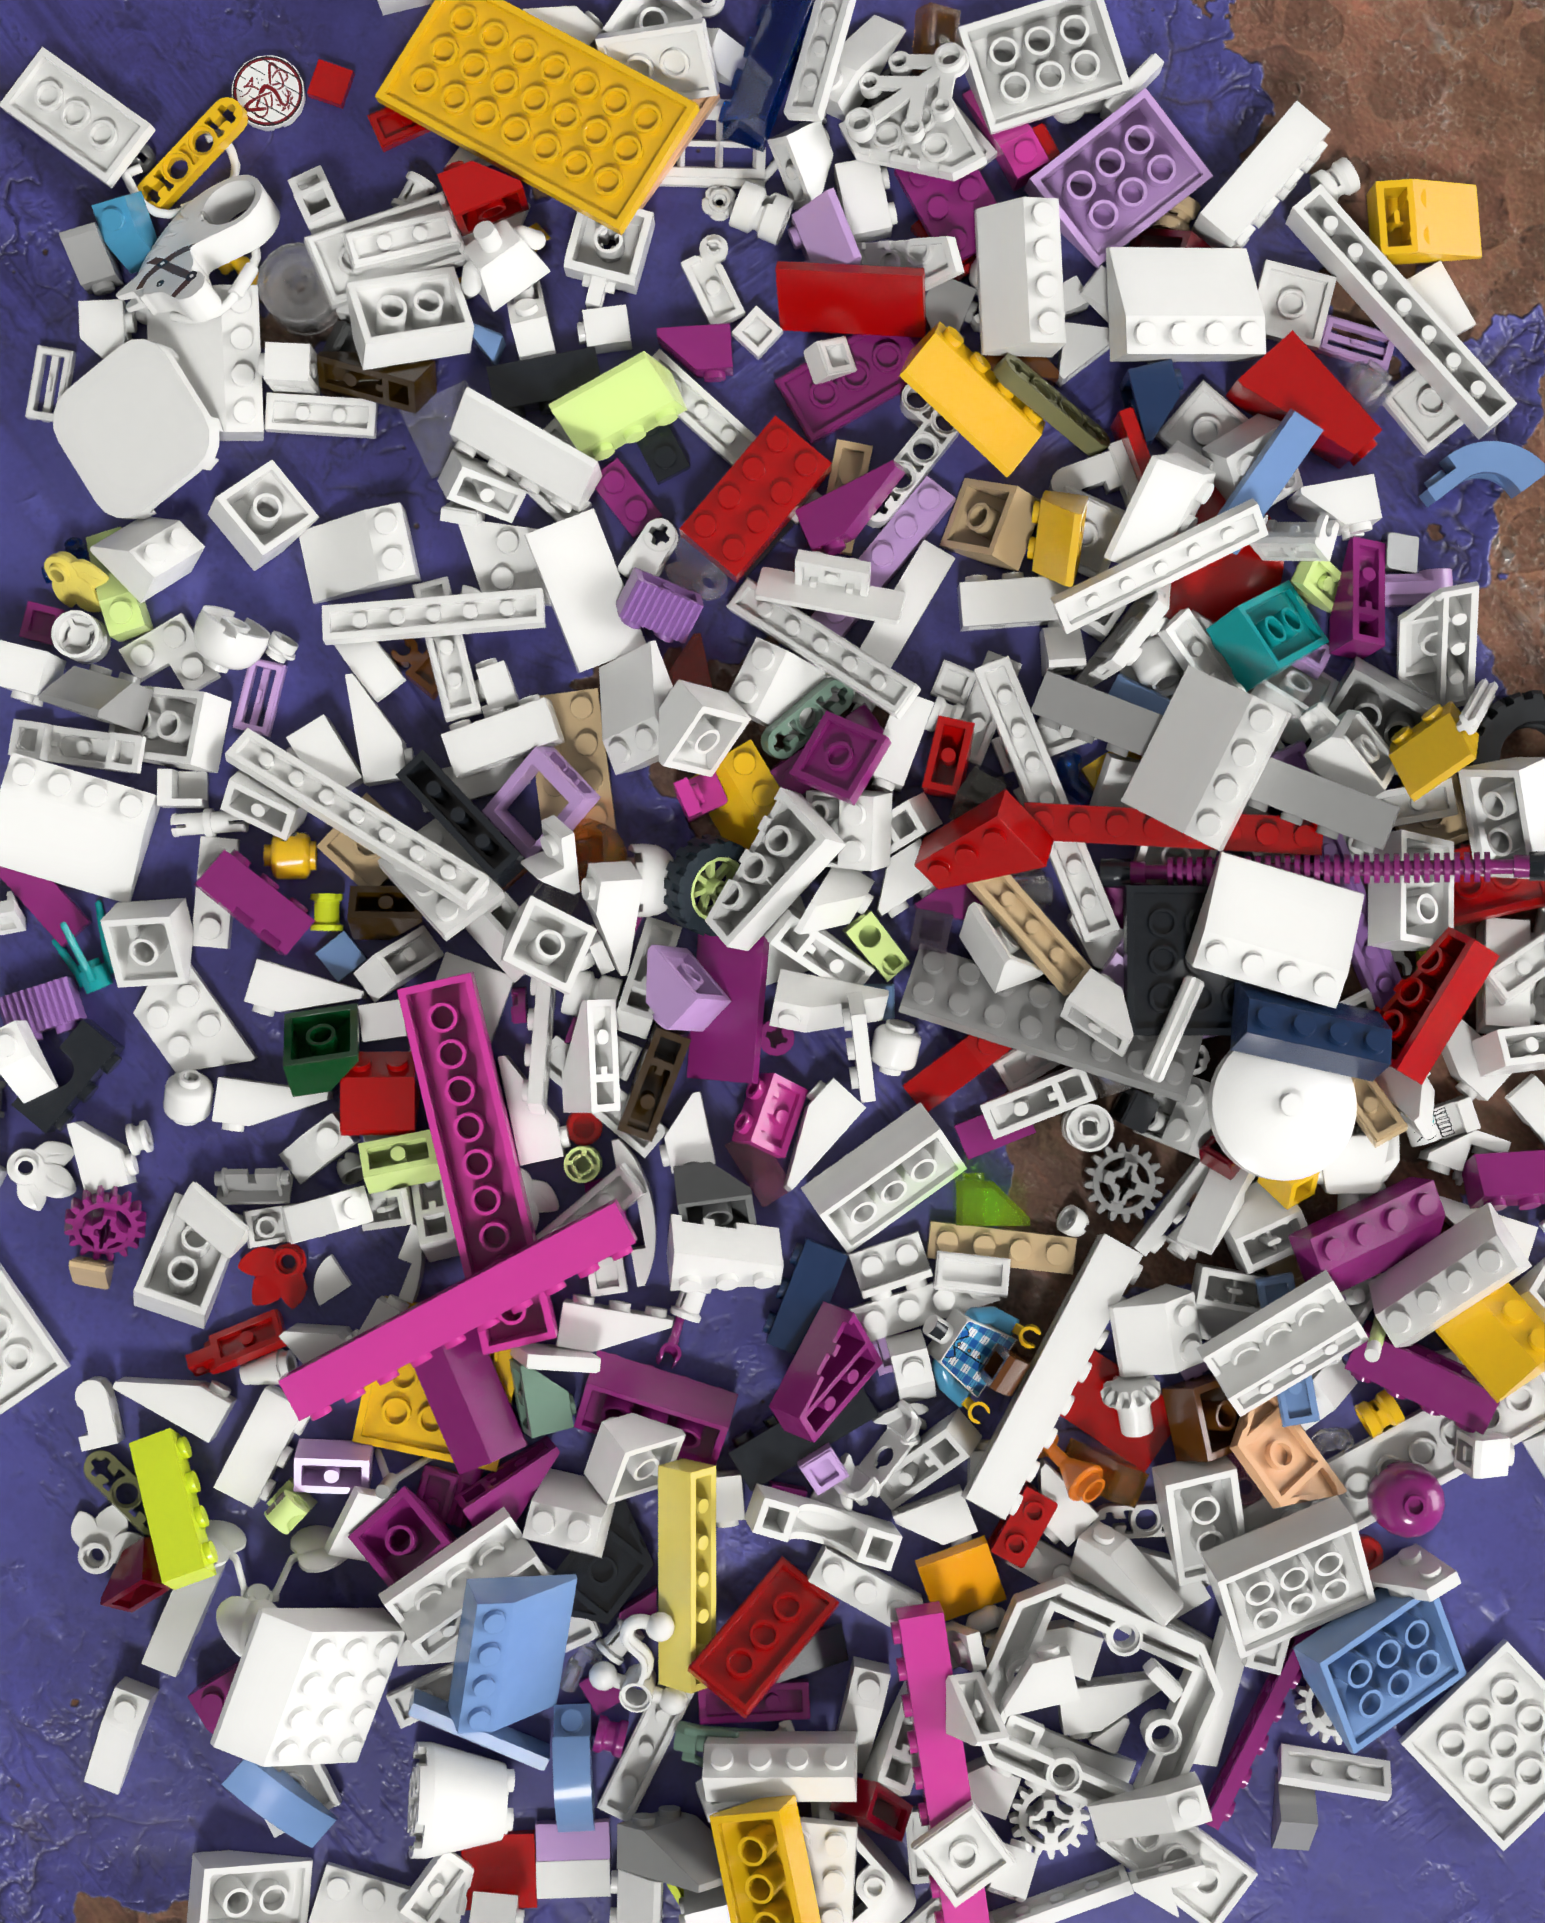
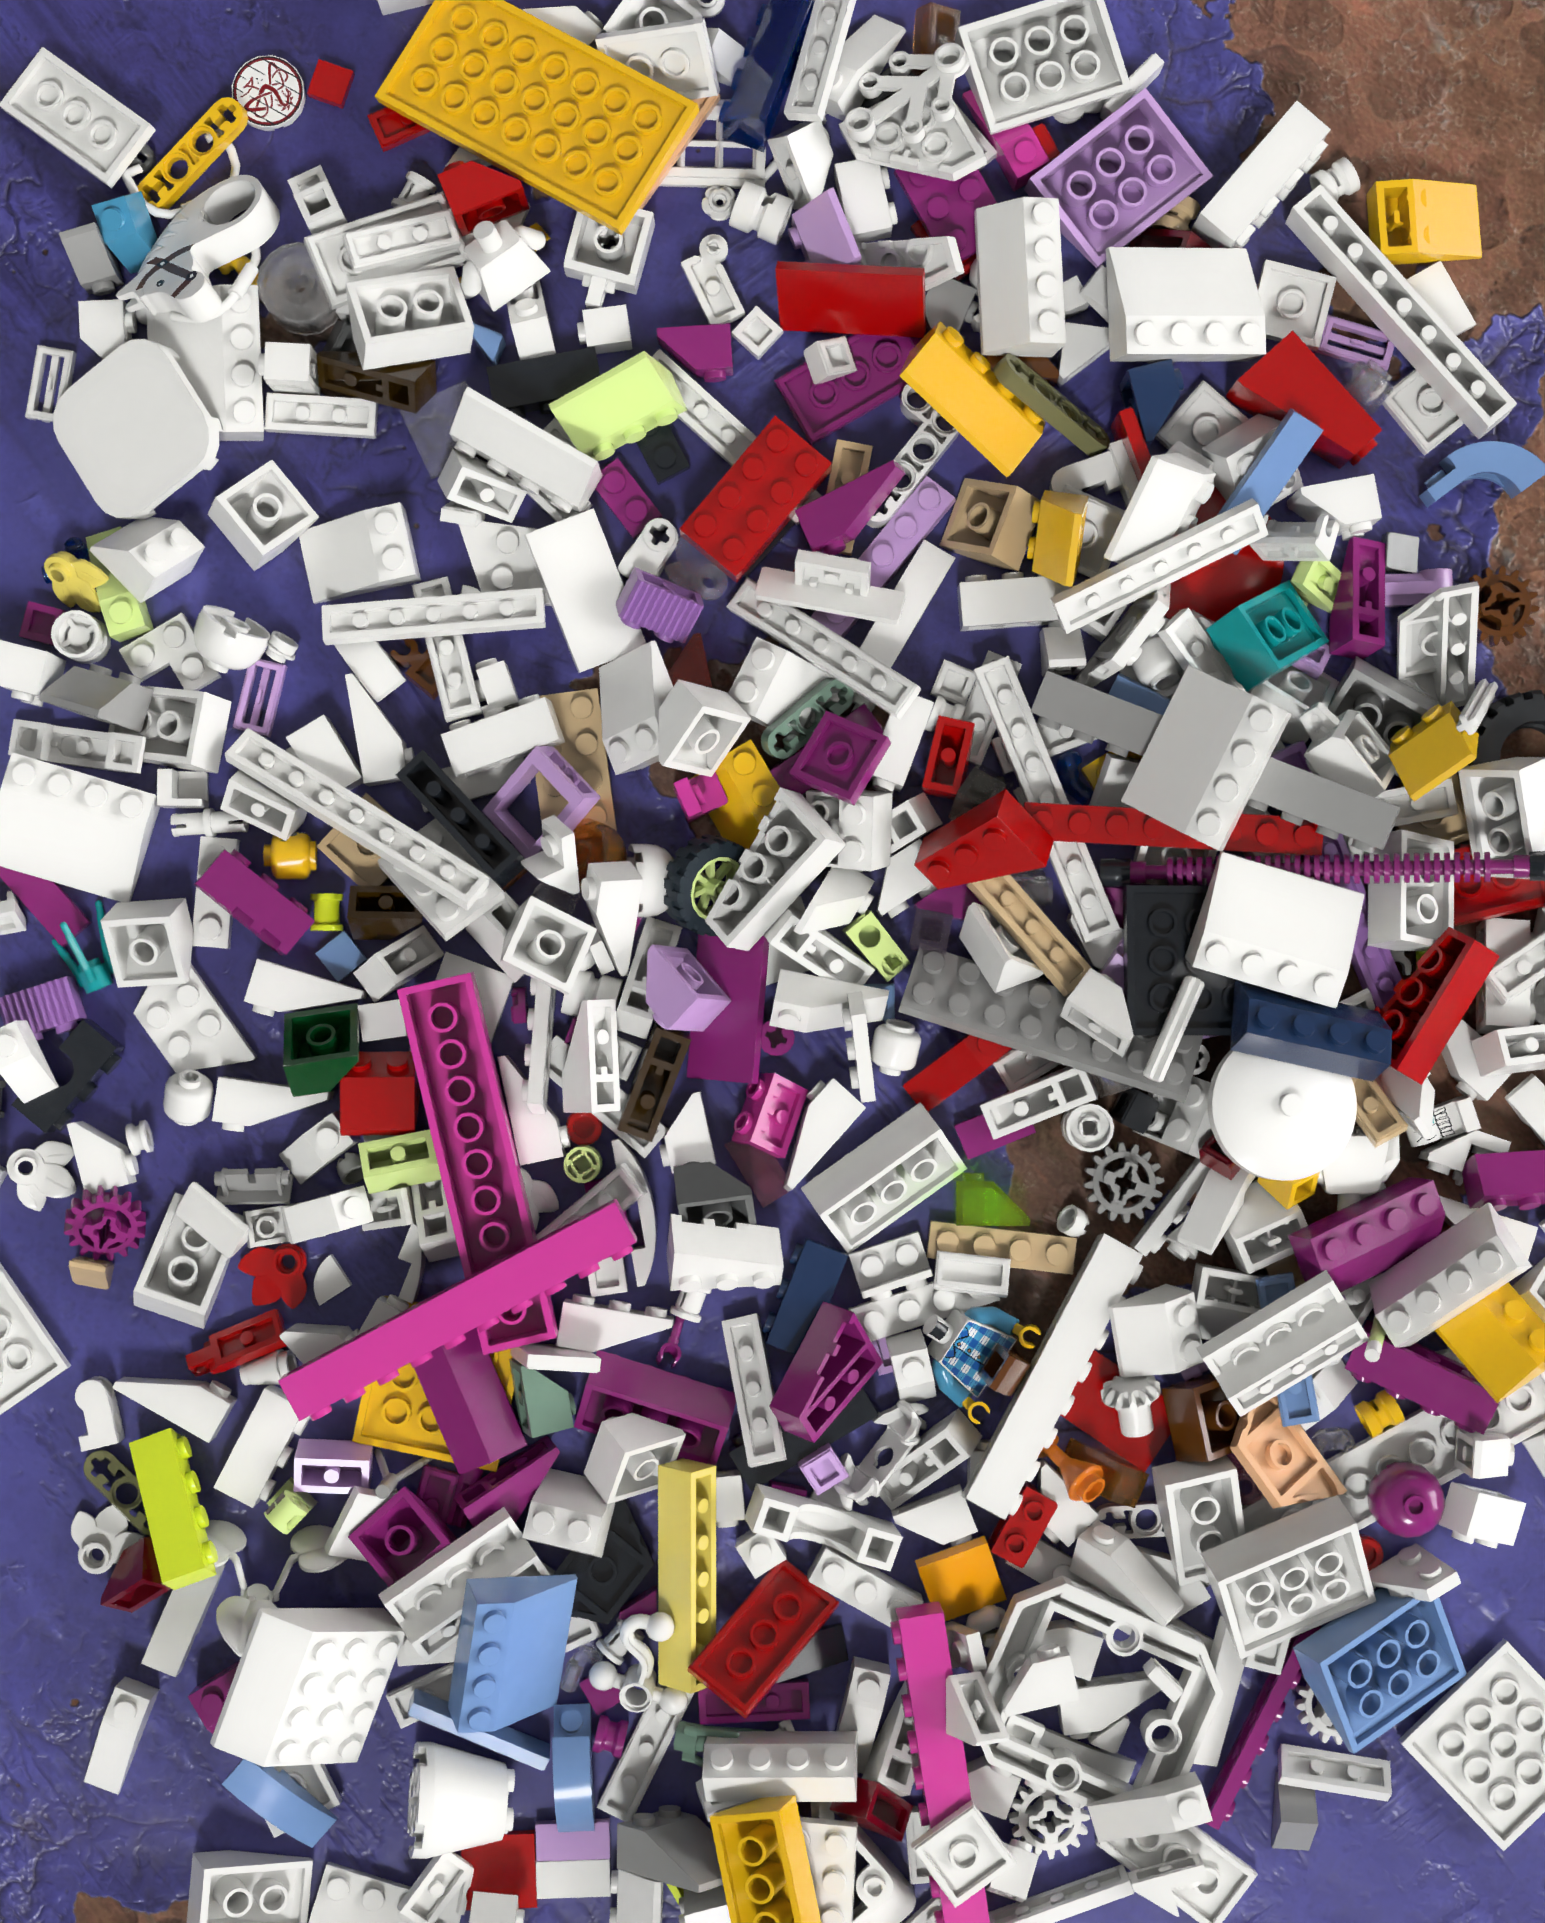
(753, 1390): none -> white plate
(760, 1552): none -> white brick
(1481, 1515): none -> white brick
(1502, 620): none -> reddish brown gear

